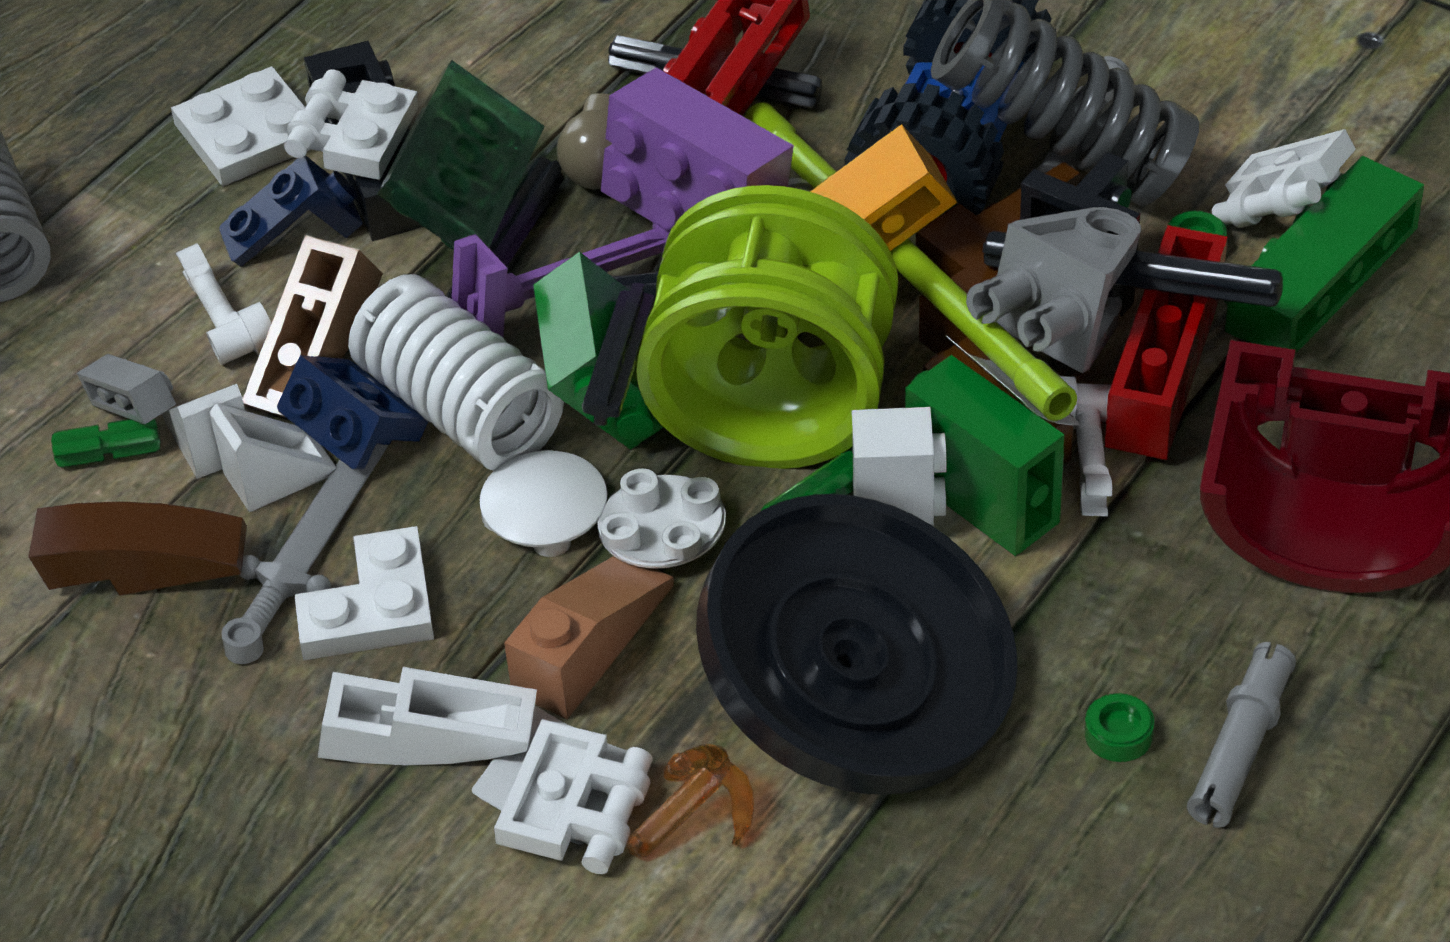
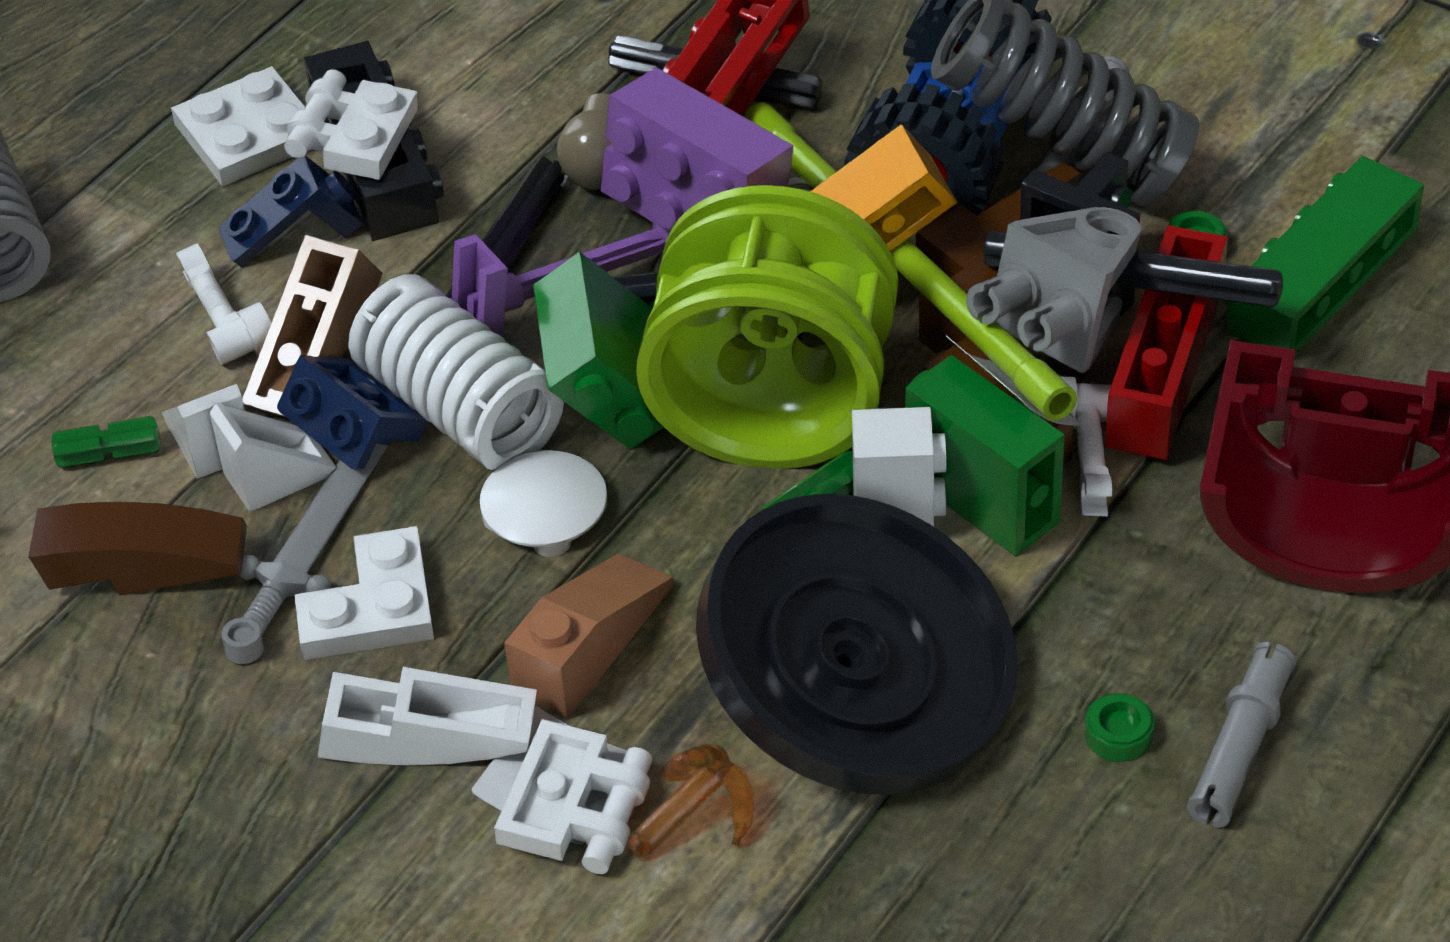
(127, 388): light grey piece -> none
(461, 159): clear green plate -> none
(618, 355): black axle -> none
(661, 519): white dish -> none
(1283, 179): white plate -> none

